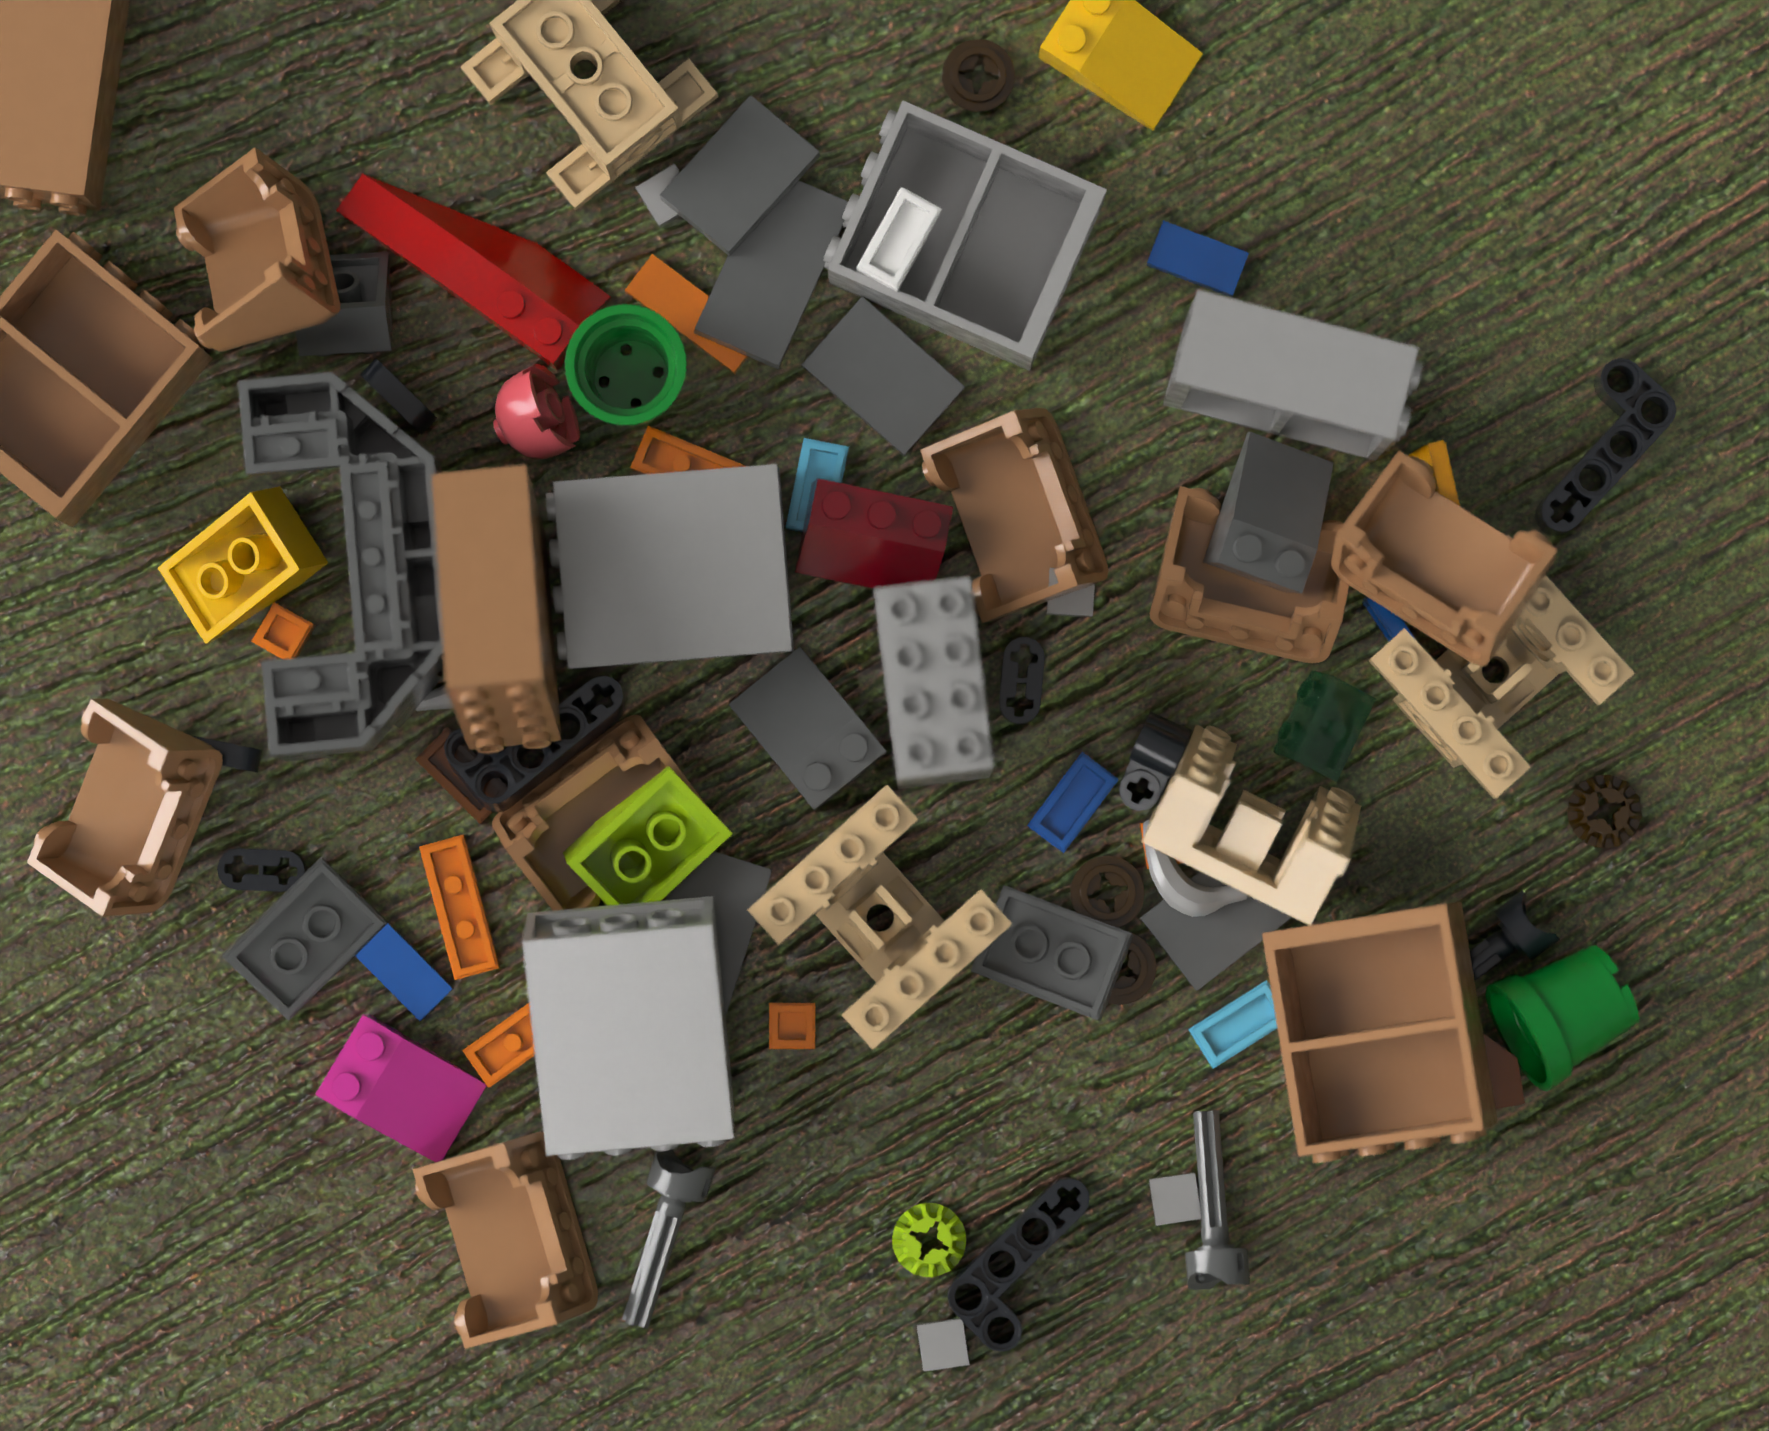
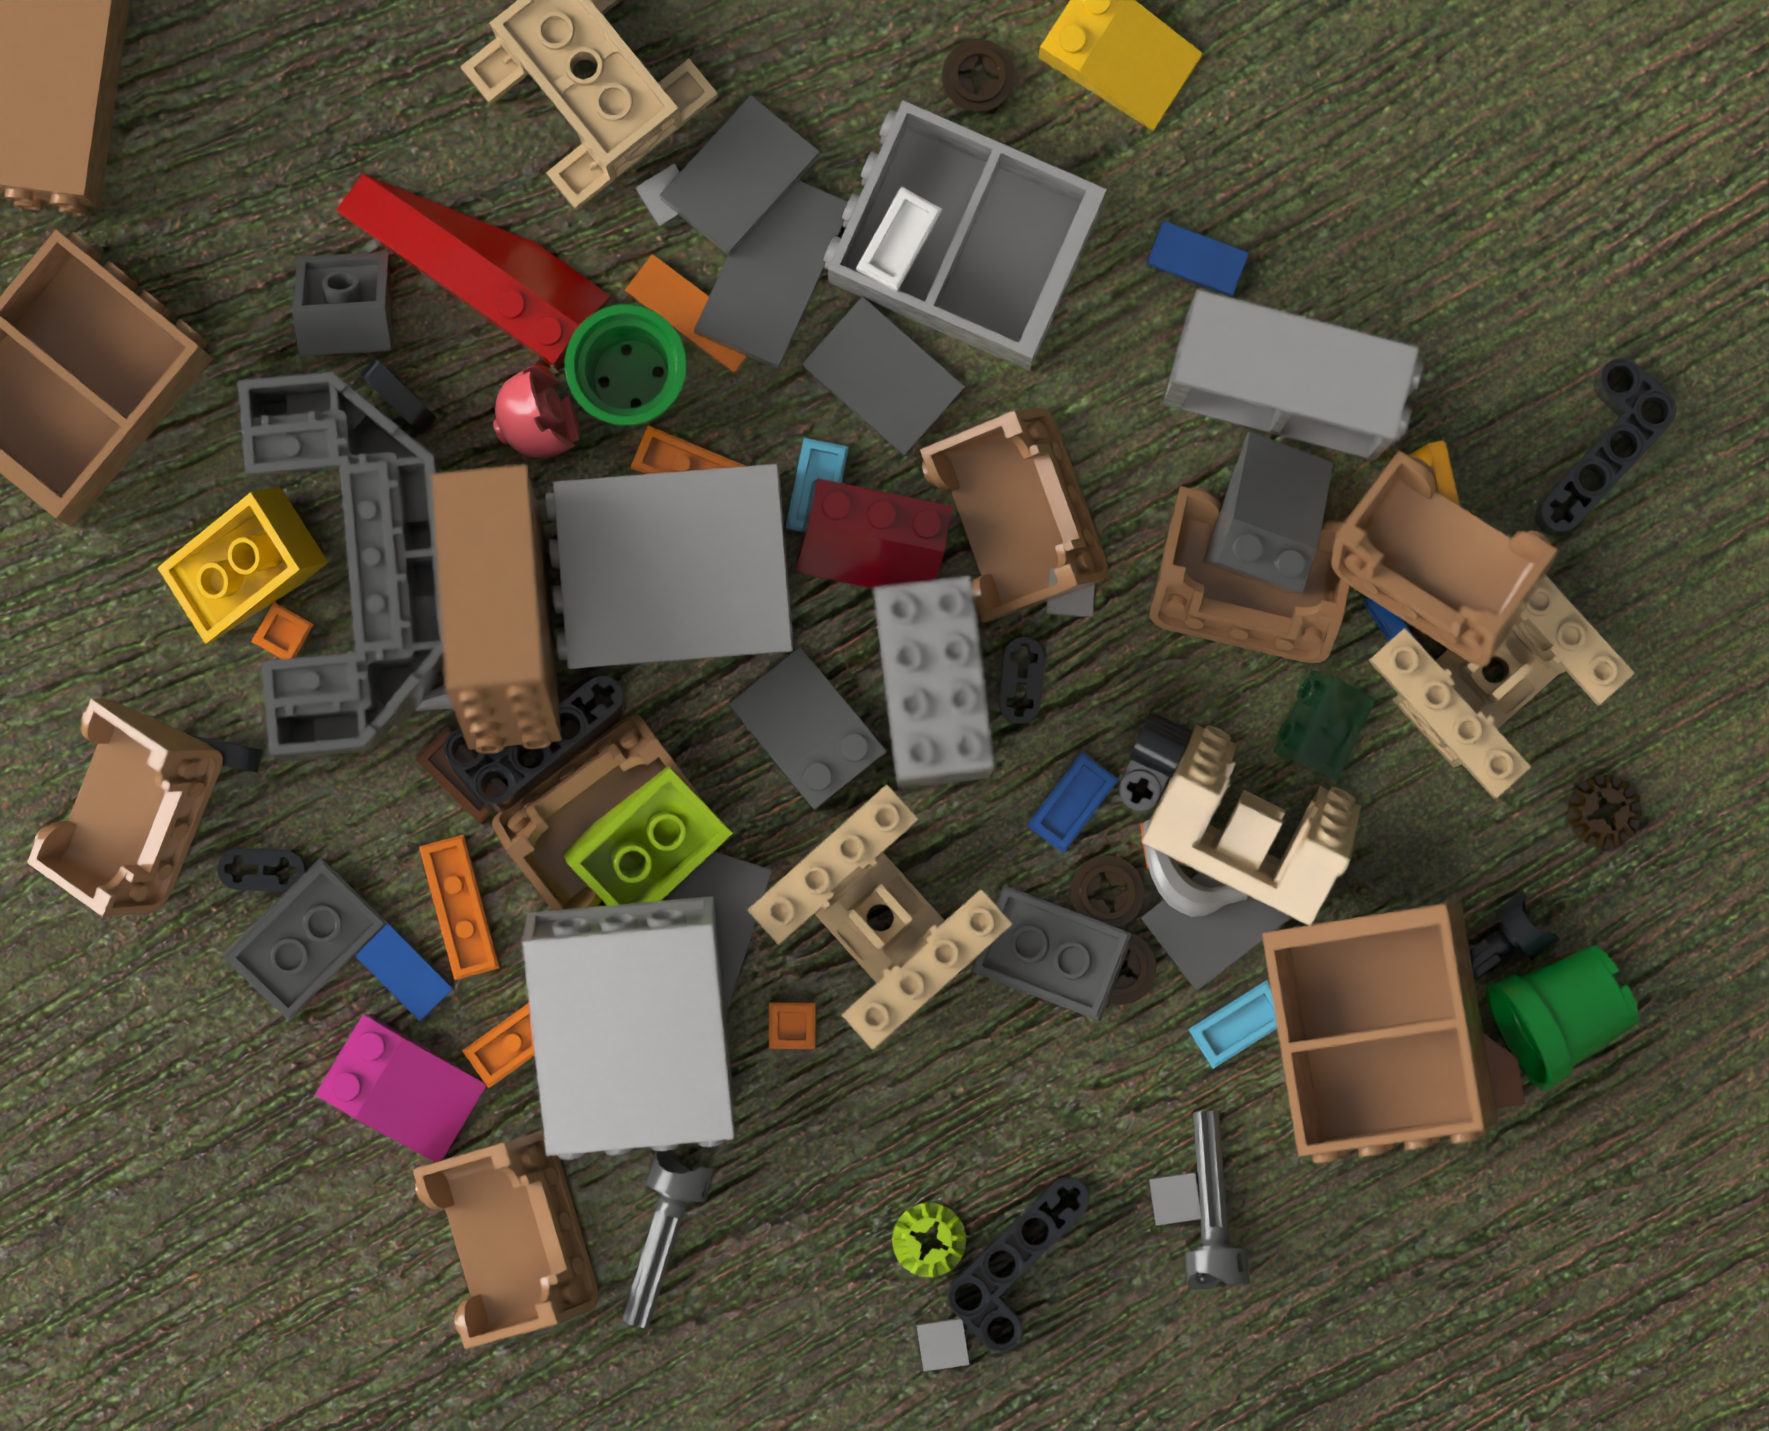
(260, 254): medium nougat windscreen -> none

